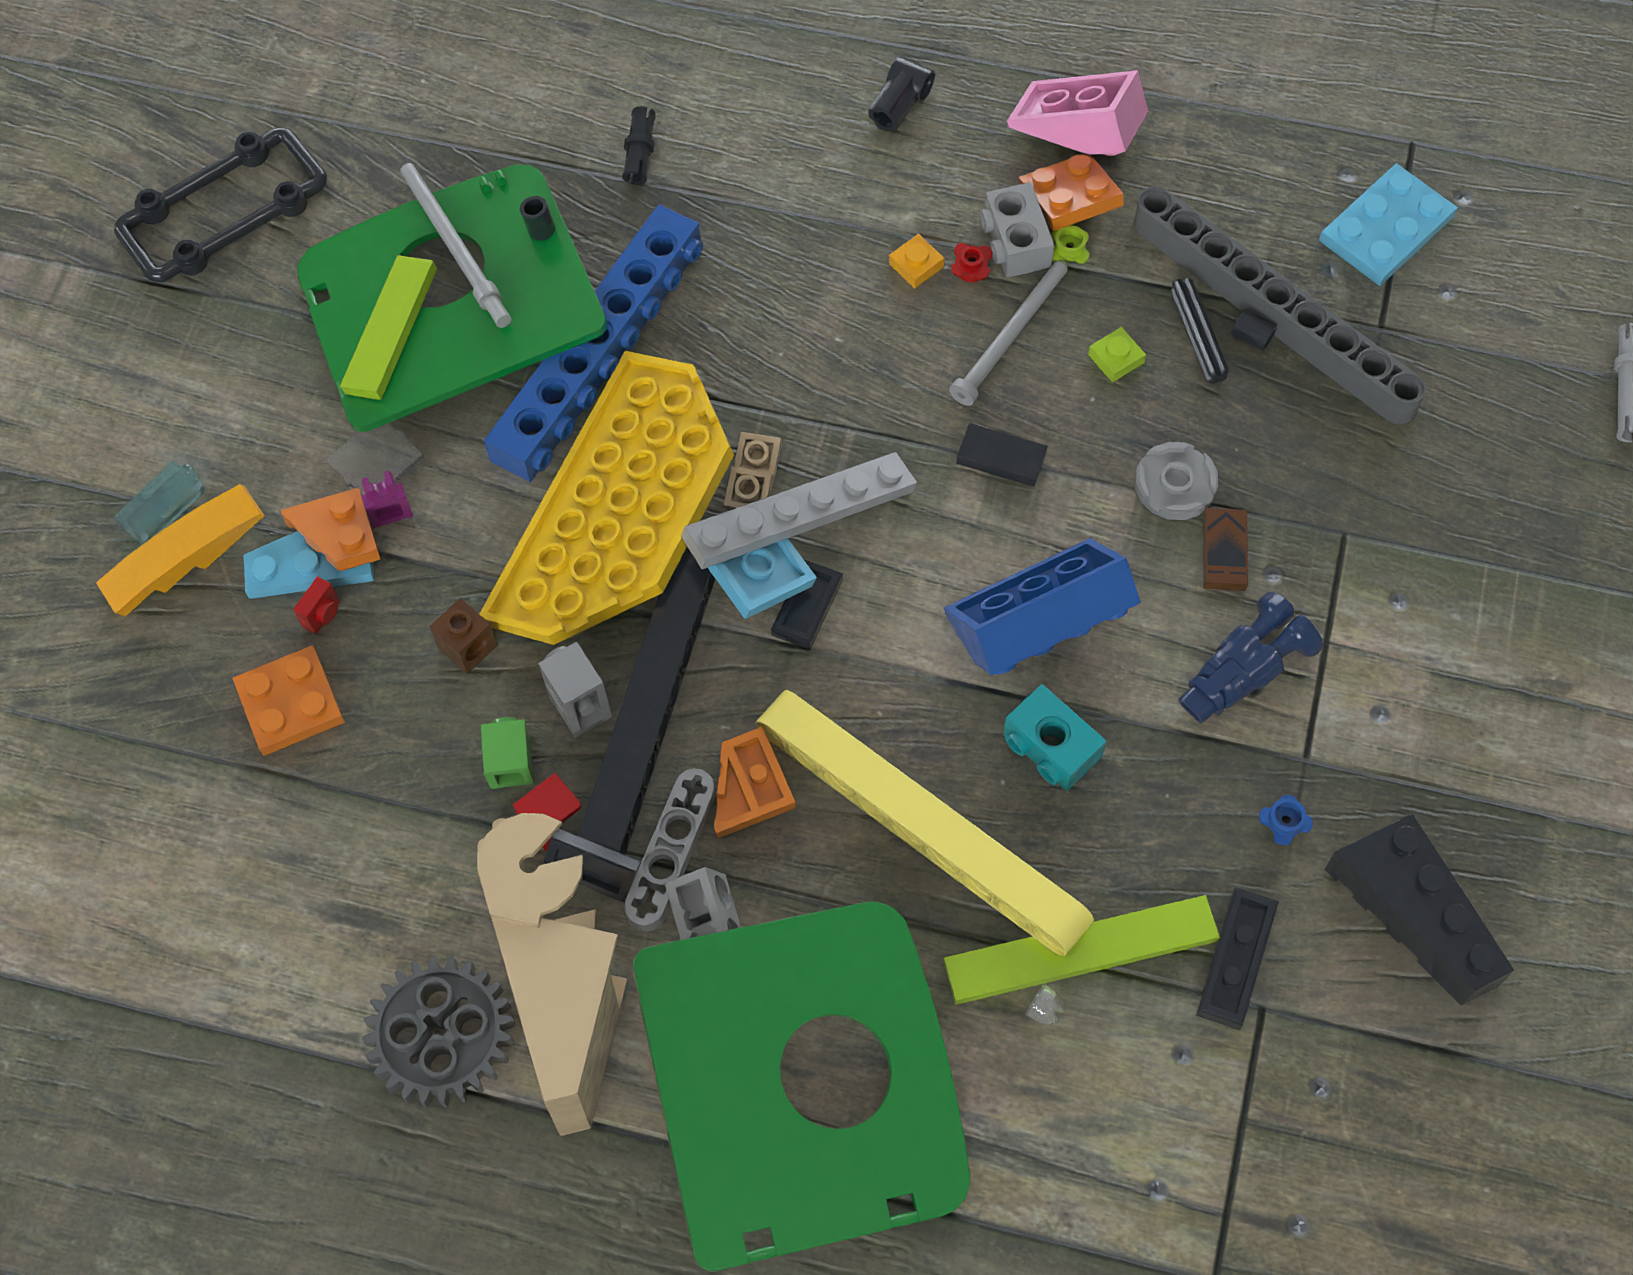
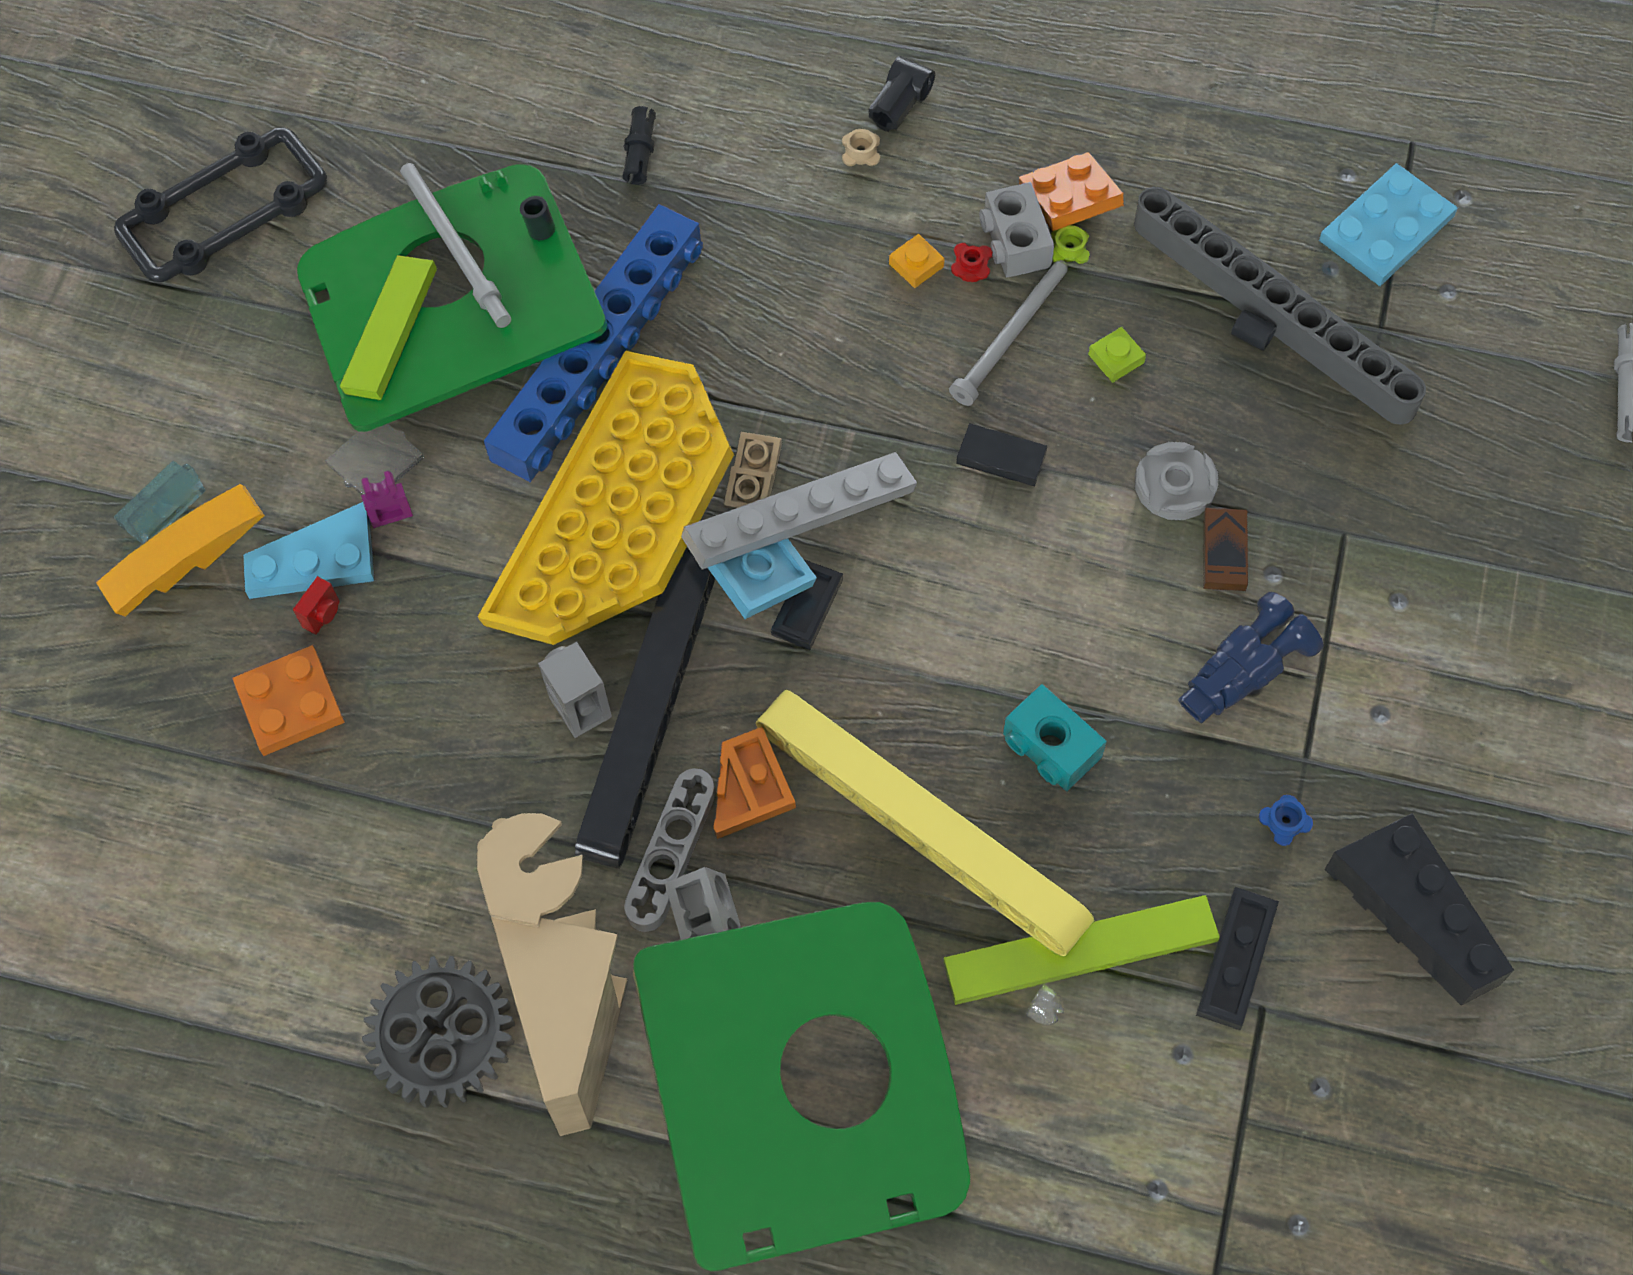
(336, 528): orange wing -> none
(463, 635): reddish brown brick -> none
(507, 753): bright green brick -> none
(549, 798): red panel -> none
(602, 867): black tile -> none
(863, 140): none -> tan plate
(1043, 606): blue slope -> none
(1083, 112): bright pink slope -> none
(1199, 330): black axle -> none

